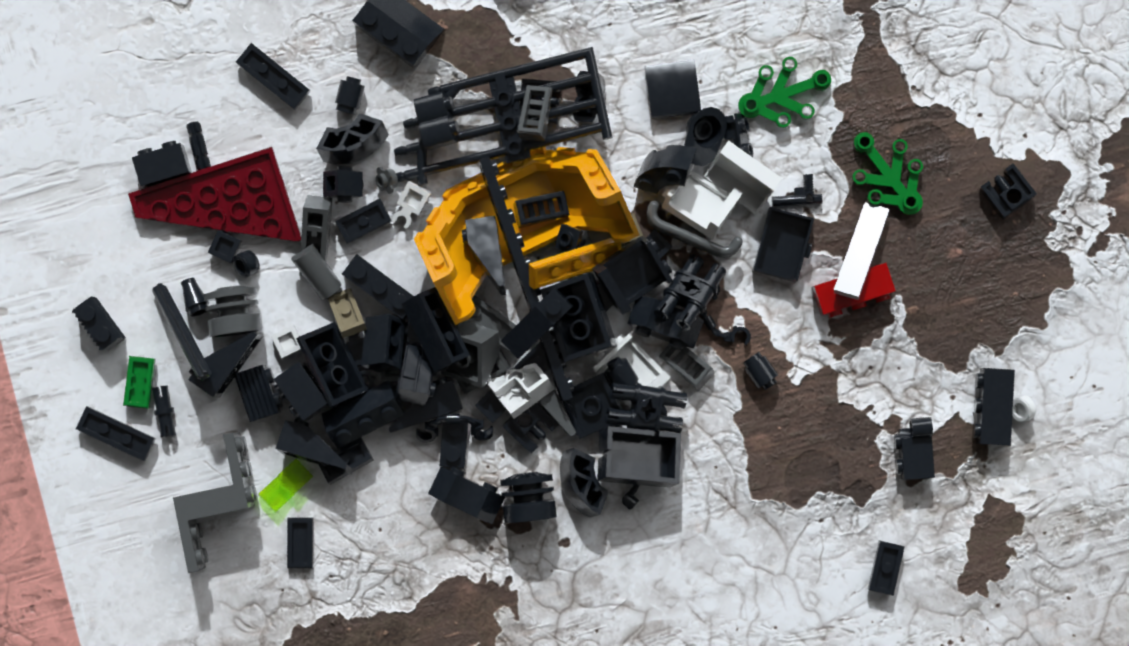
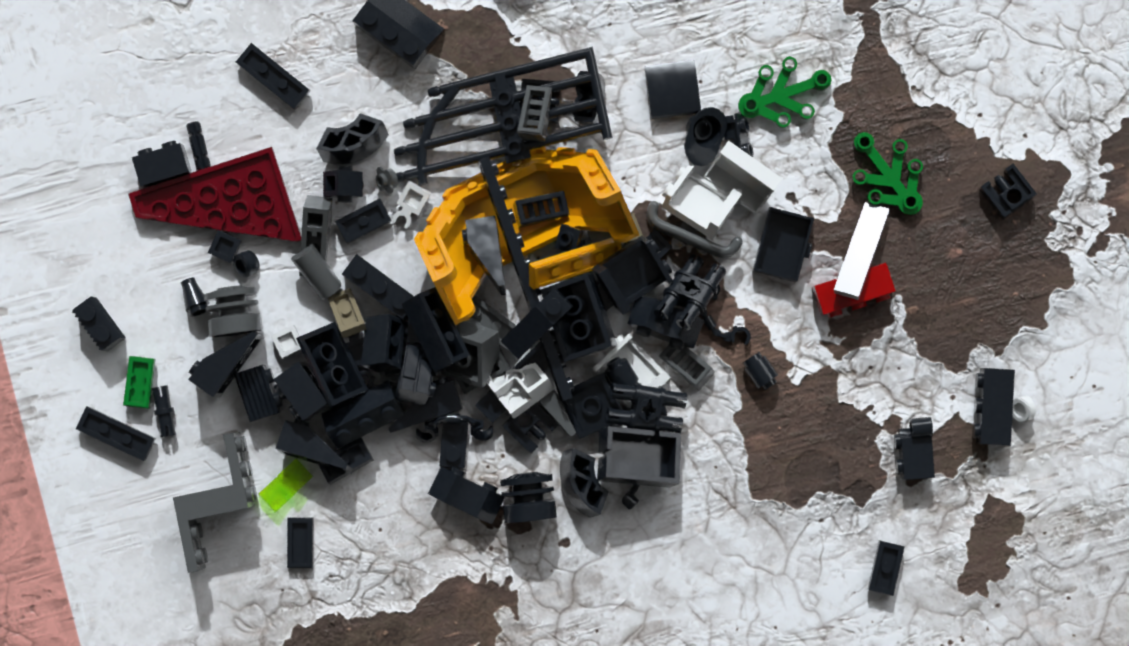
(181, 332): black axle -> none
(349, 95): black brick -> none
(436, 120): black brick -> none
(665, 168): black brick -> none
(800, 195): black hose -> none

